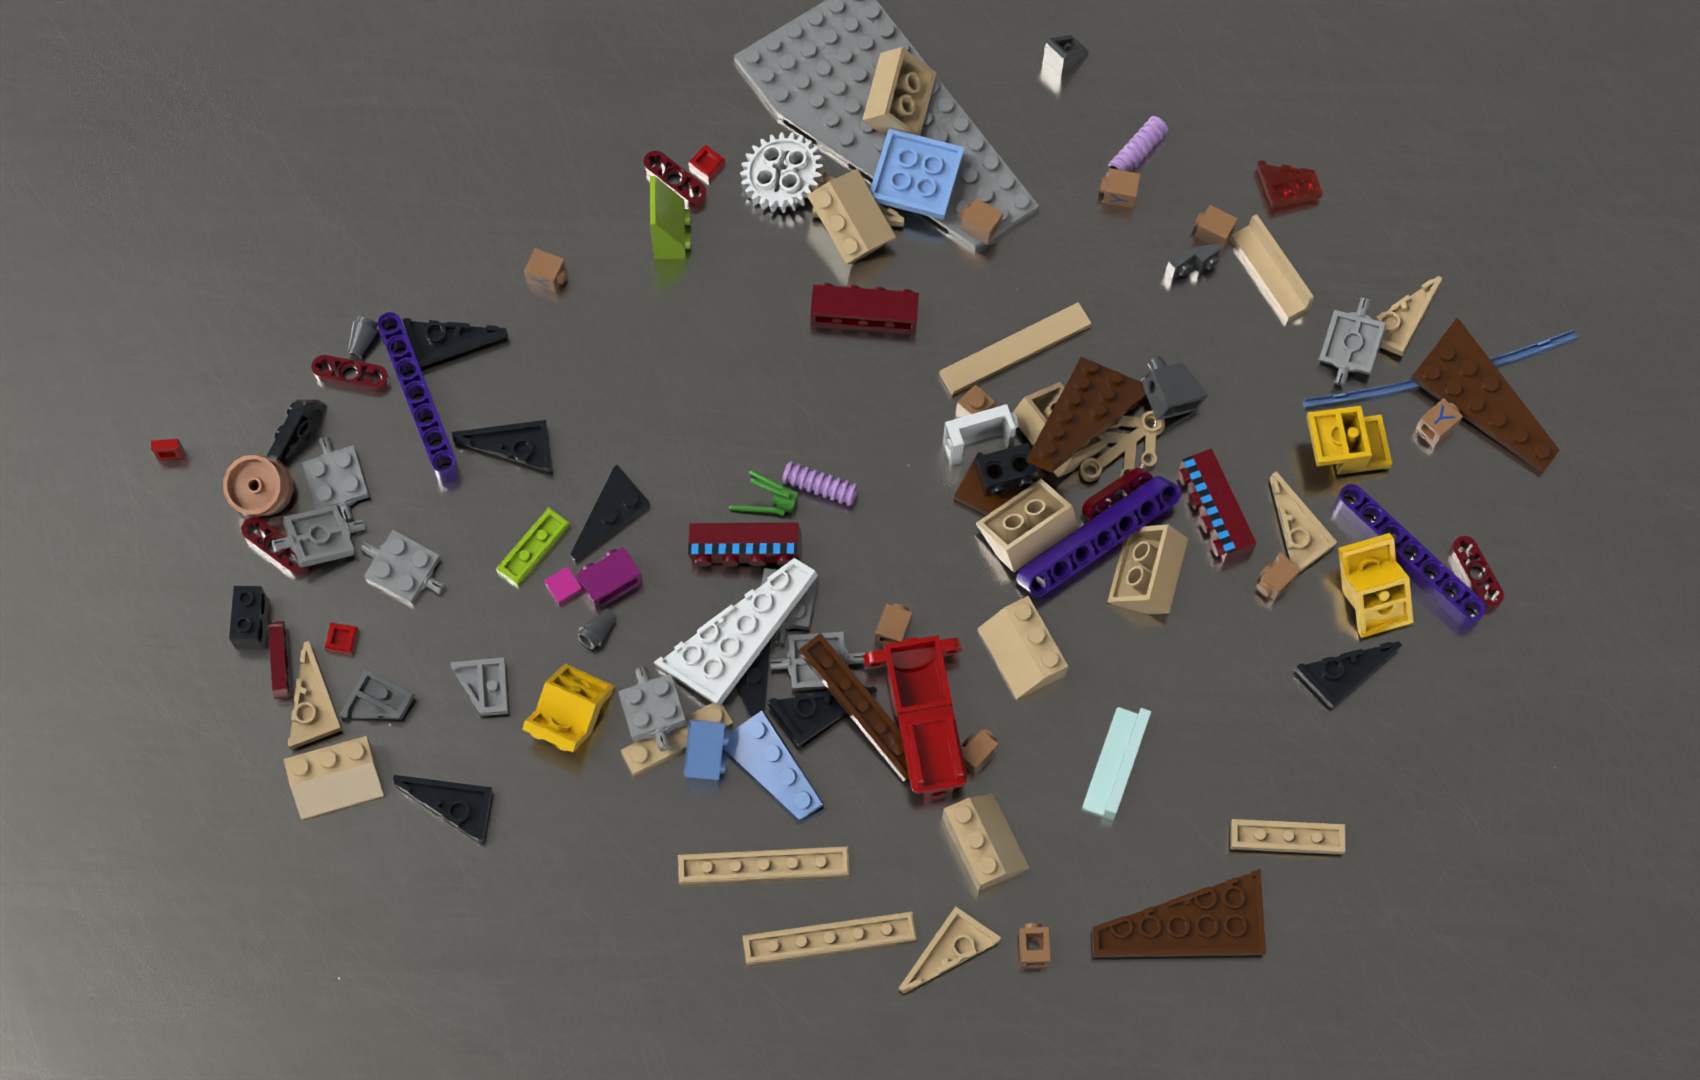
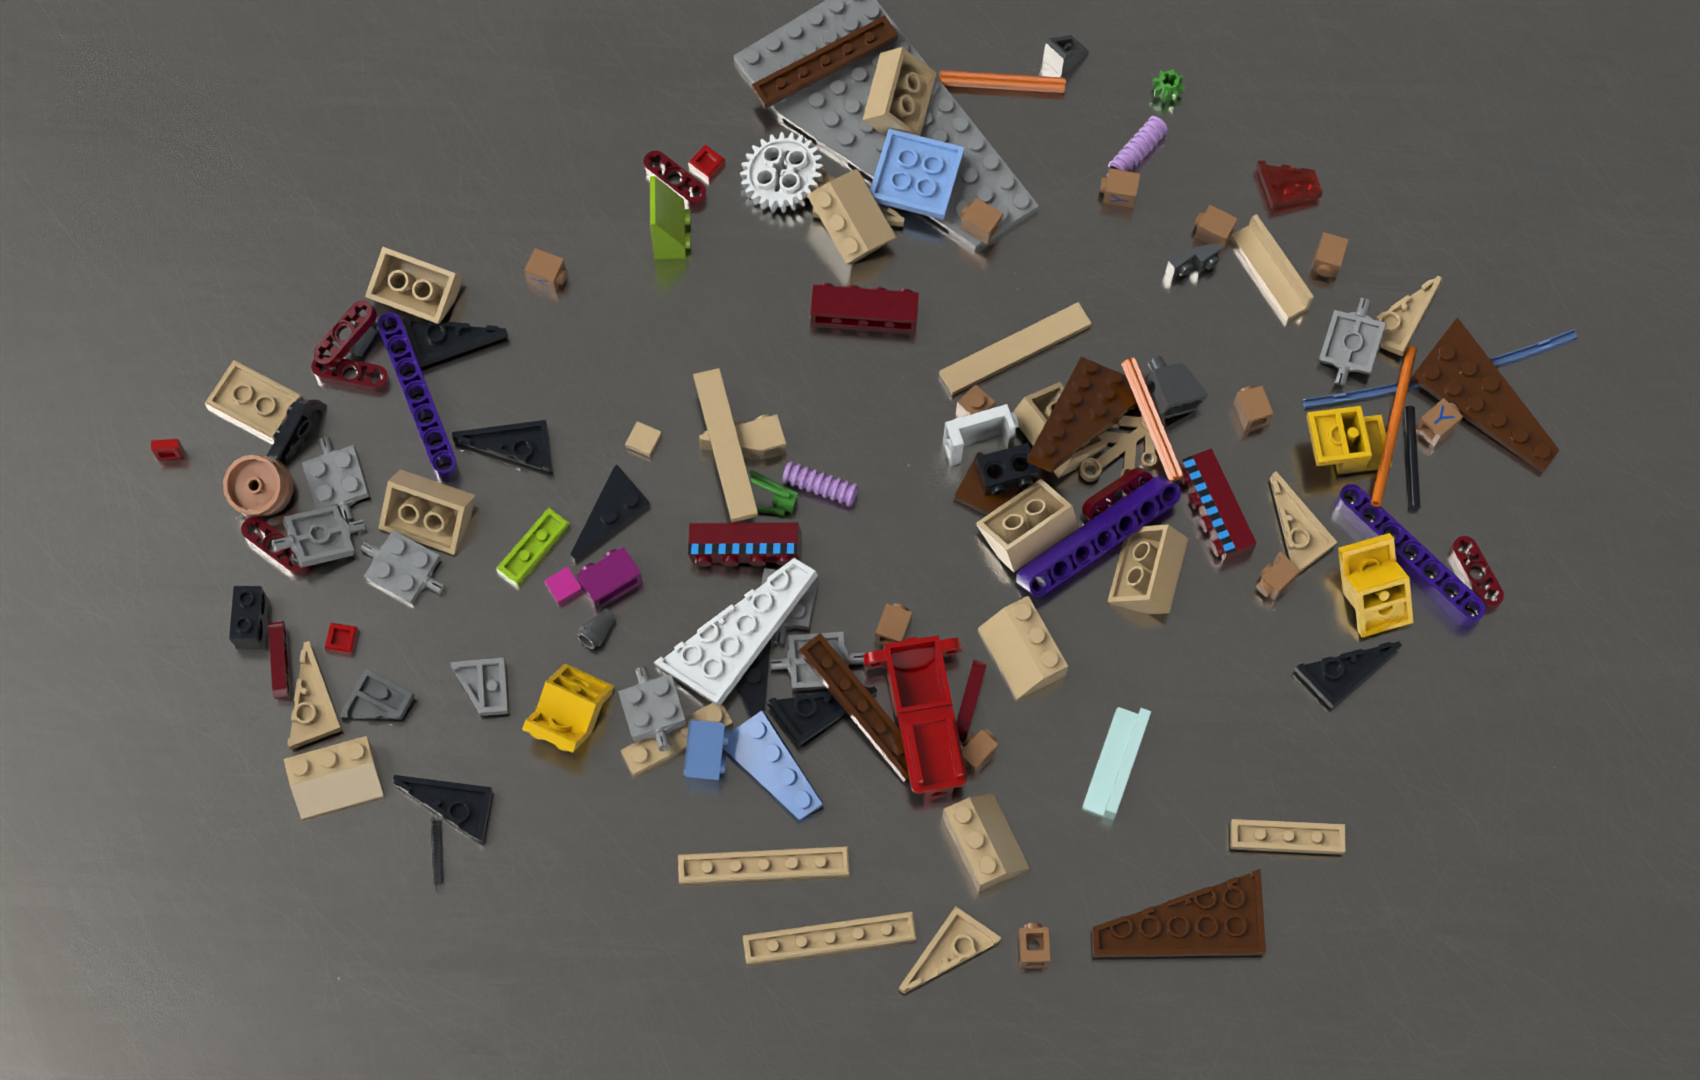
(252, 400): none -> tan tile
(356, 333): none -> dark red beam
(413, 285): none -> tan slope
(426, 511): none -> tan slope
(437, 851): none -> black piece
(643, 439): none -> tan tile
(725, 445): none -> tan tile
(757, 438): none -> tan slope
(824, 62): none -> reddish brown plate
(970, 697): none -> dark red beam
(1002, 81): none -> orange axle
(1152, 419): none -> axle
(1168, 85): none -> bright green gear
(1253, 407): none -> medium nougat brick
(1329, 255): none -> medium nougat brick
(1393, 427): none -> orange piece
(1412, 457): none -> black bar

